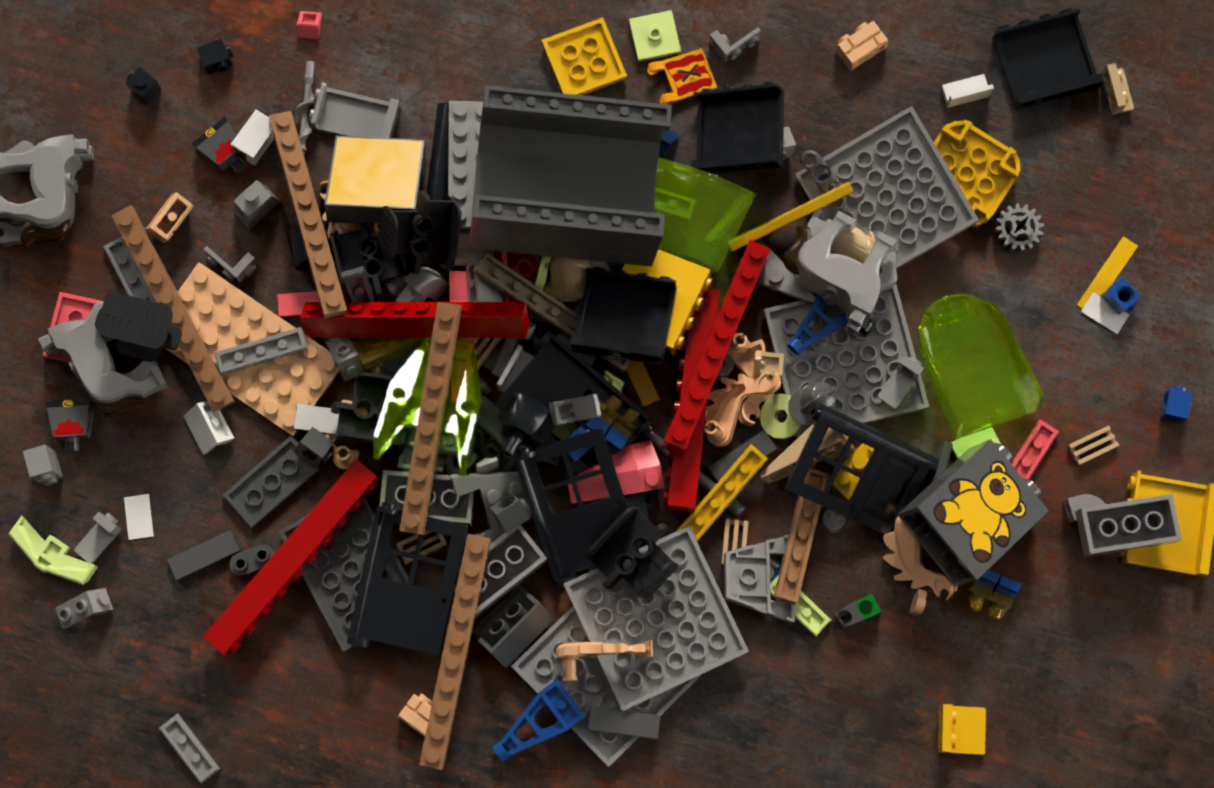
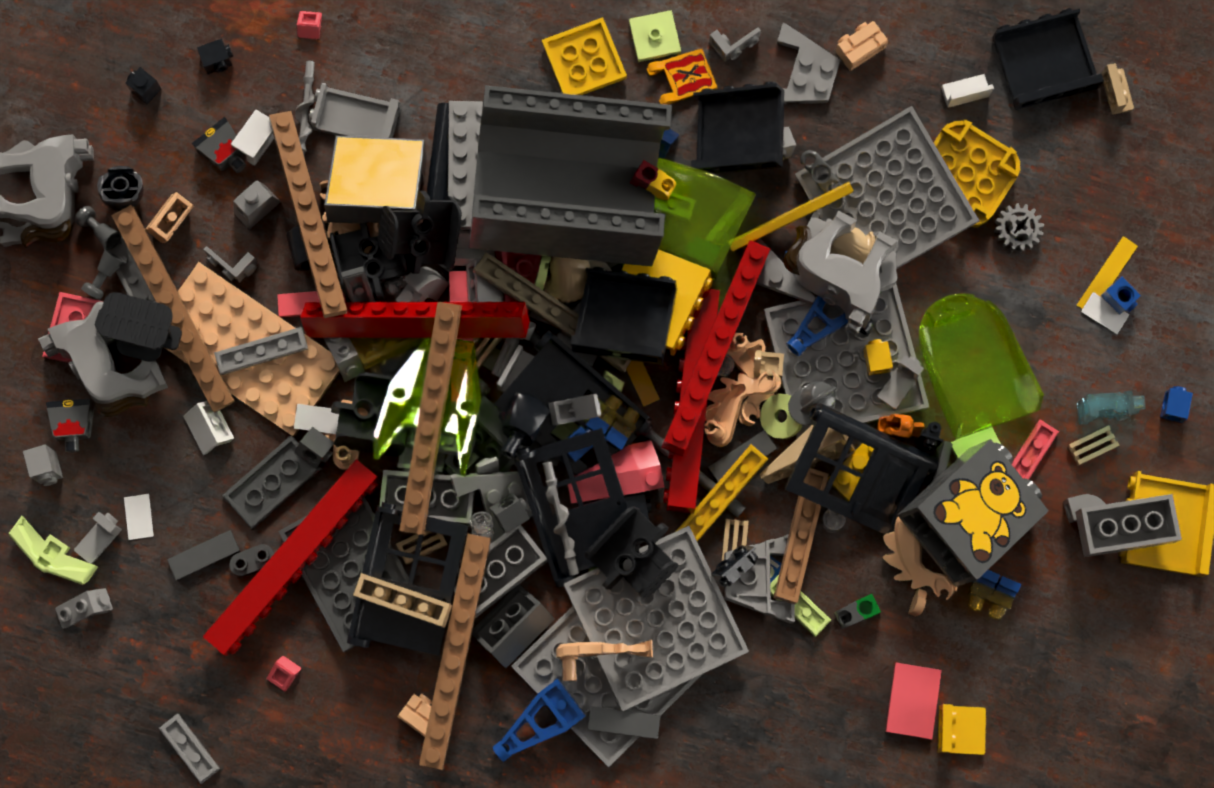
(105, 234): none -> dark grey piece
(107, 267): none -> dark grey piece
(120, 187): none -> black cylinder
(283, 673): none -> coral slope
(403, 600): none -> tan brick
(482, 525): none -> clear wheel
(562, 515): none -> light grey piece
(653, 180): none -> leg
(742, 558): none -> black hinge
(812, 71): none -> light grey wing
(878, 357): none -> yellow brick
(900, 426): none -> orange animal
(913, 701): none -> coral tile
(929, 438): none -> black hinge
(1109, 406): none -> clear light blue hips

